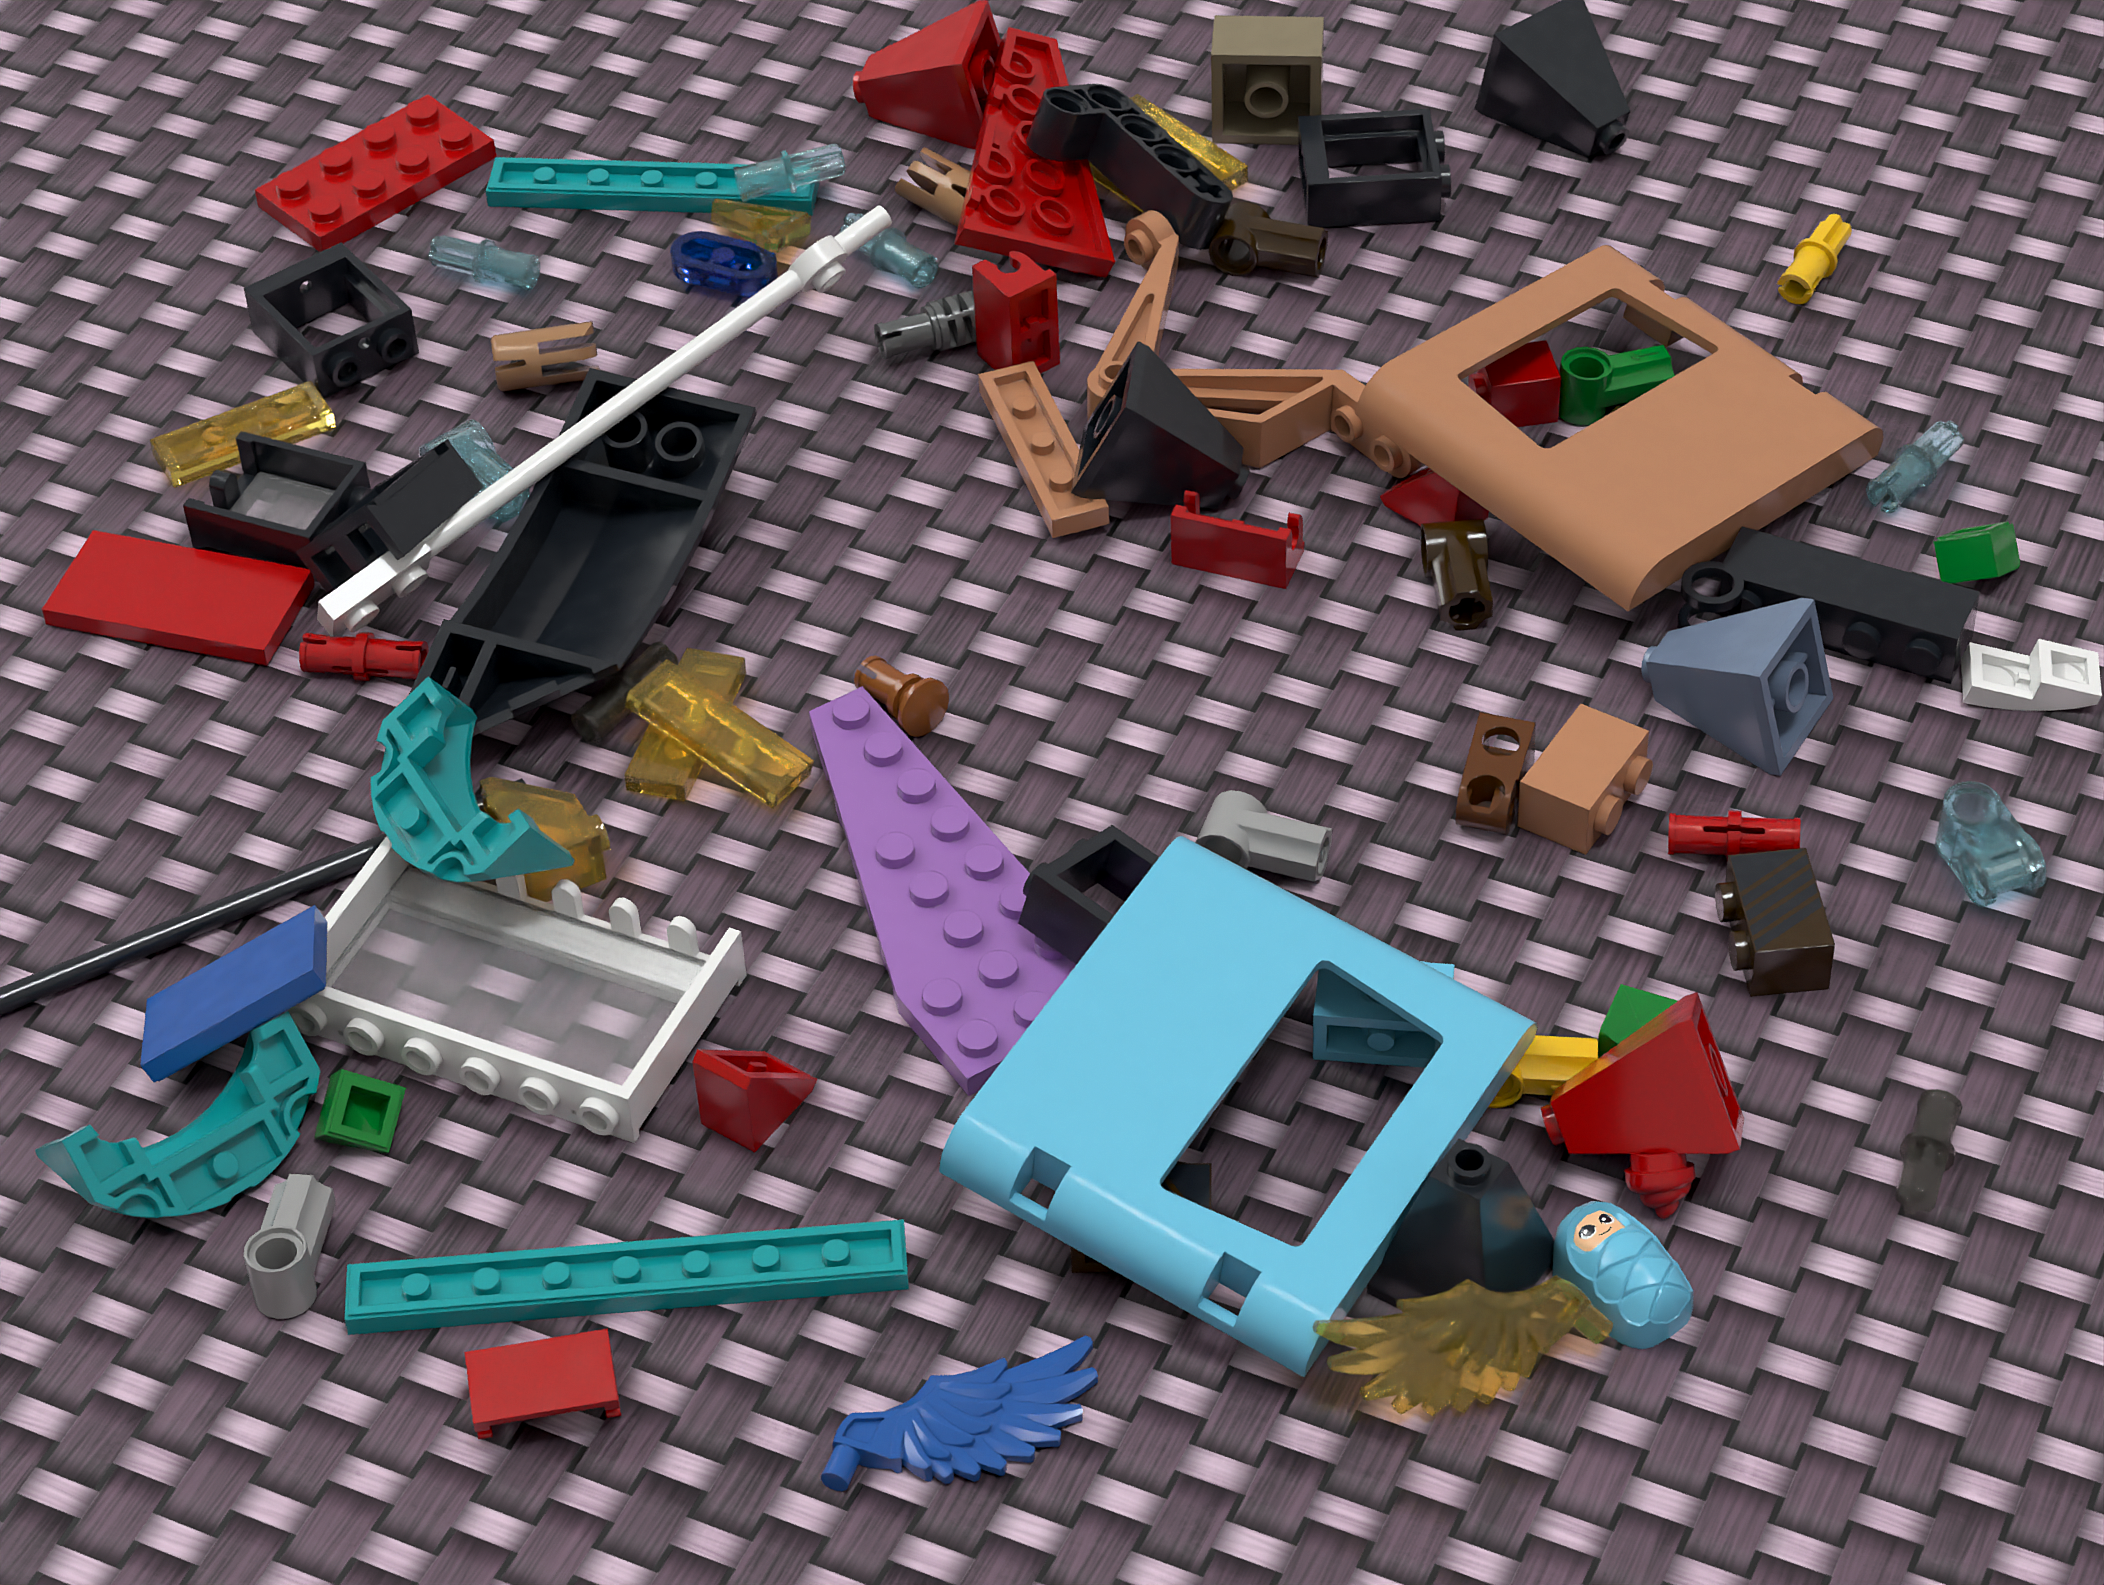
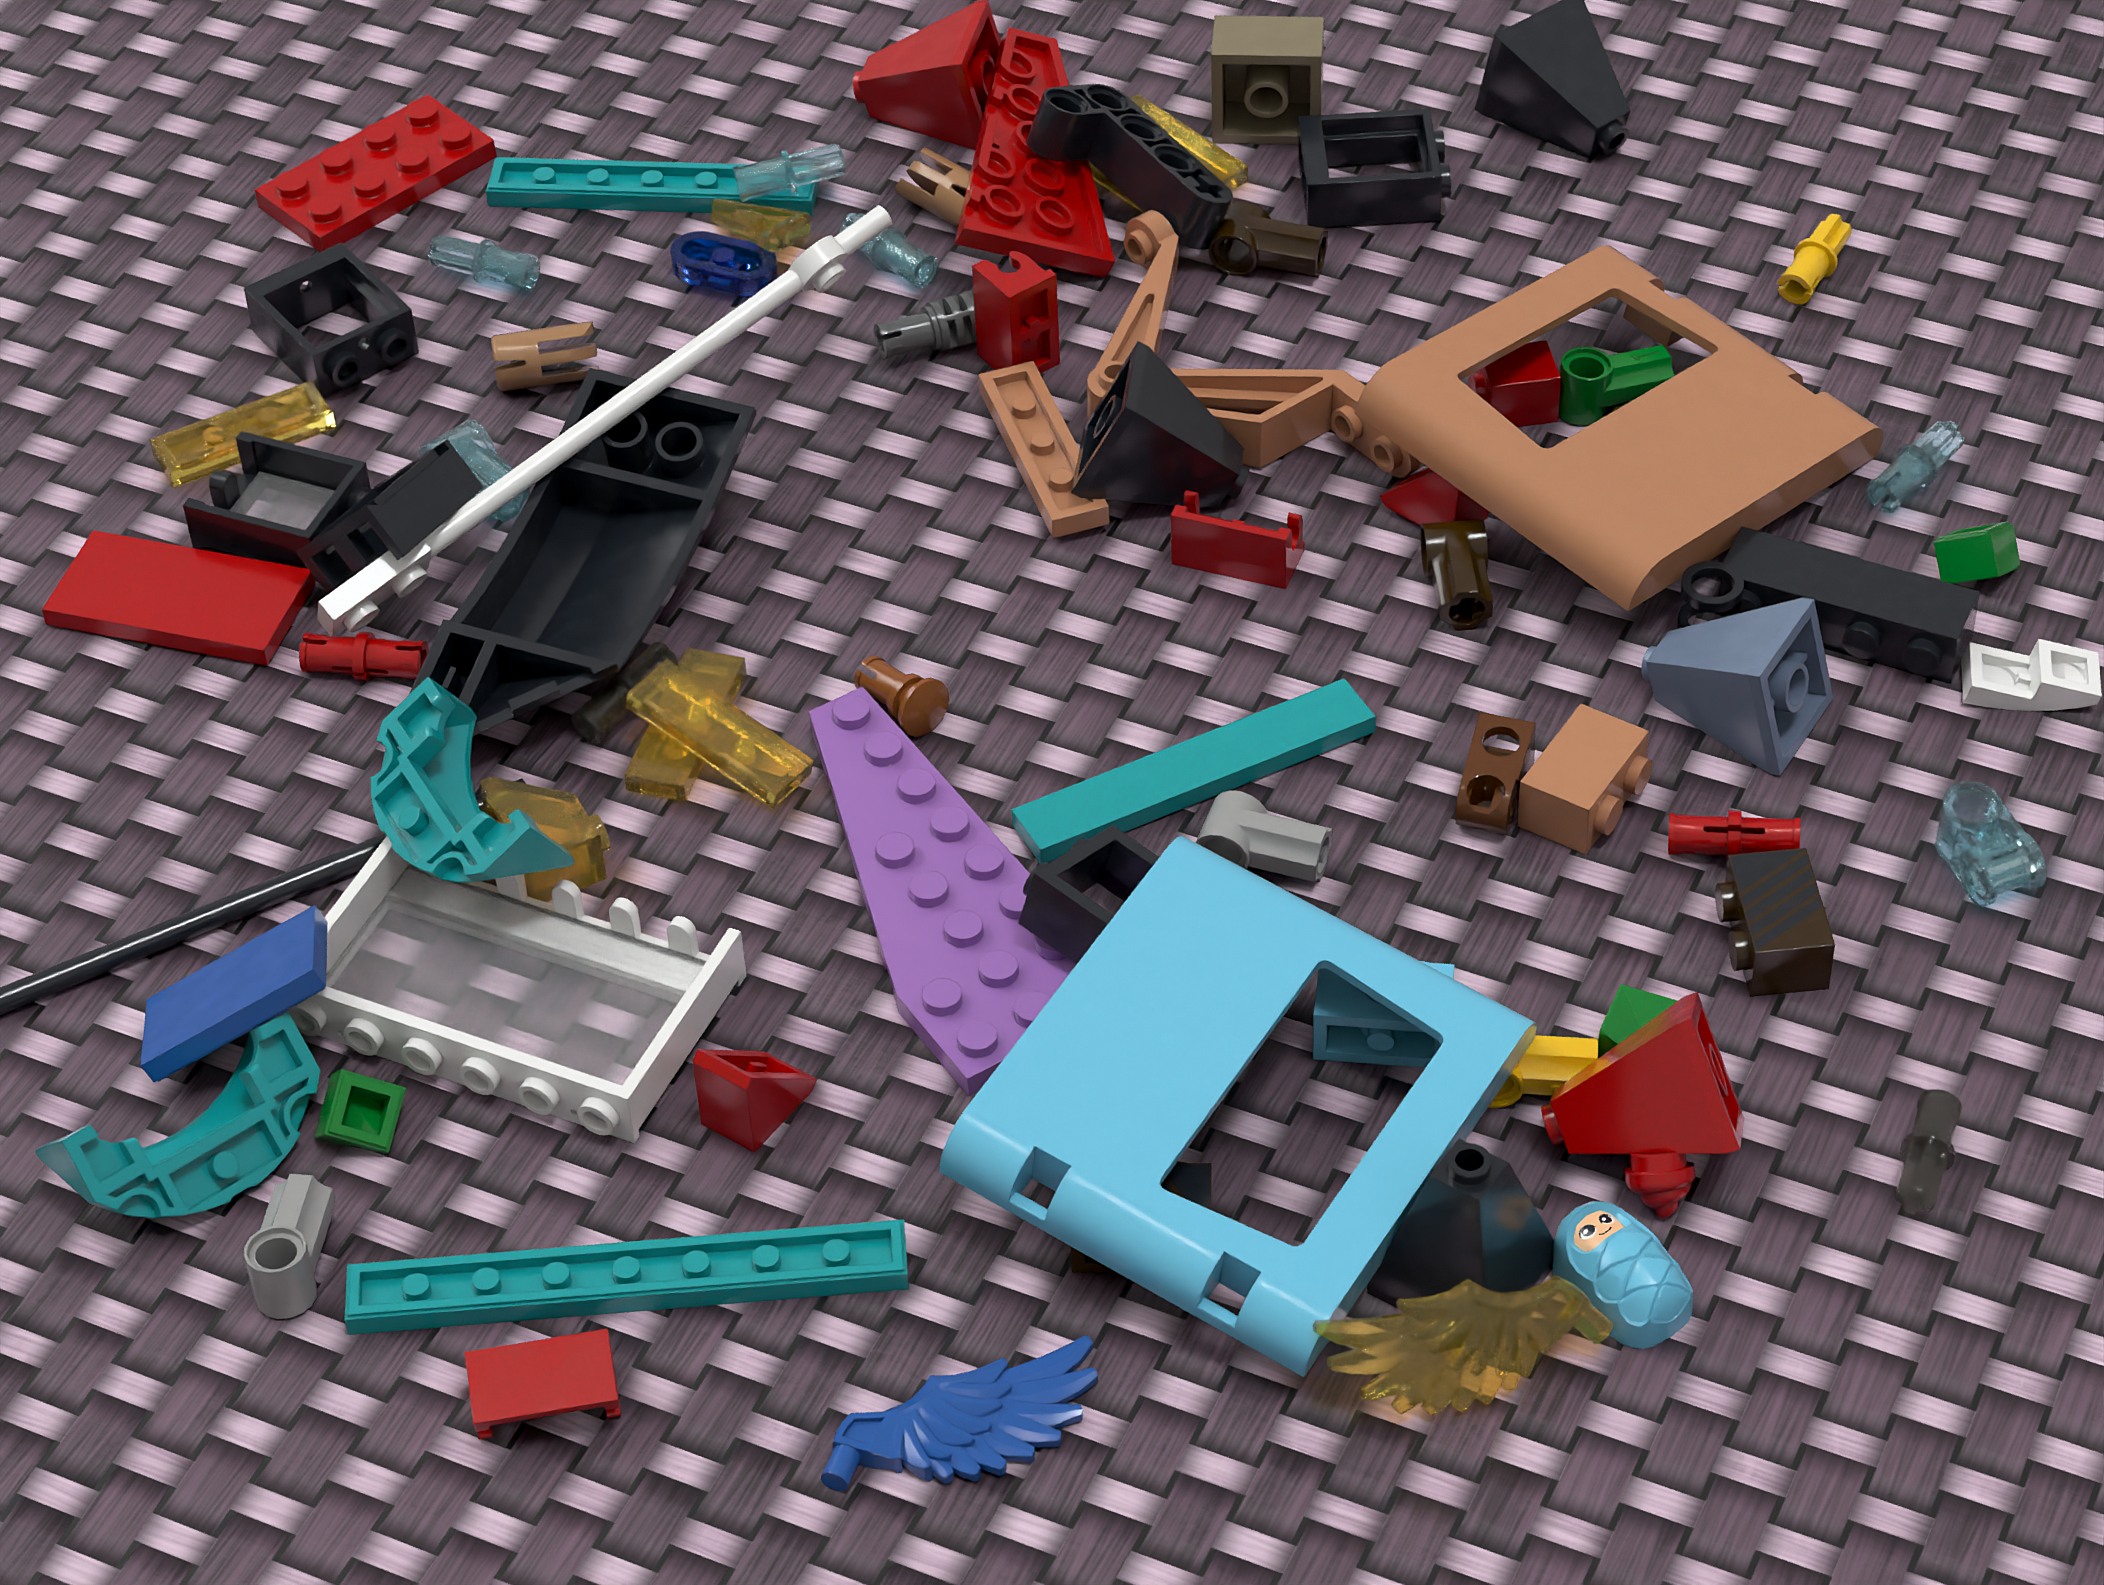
(1194, 769): none -> teal tile

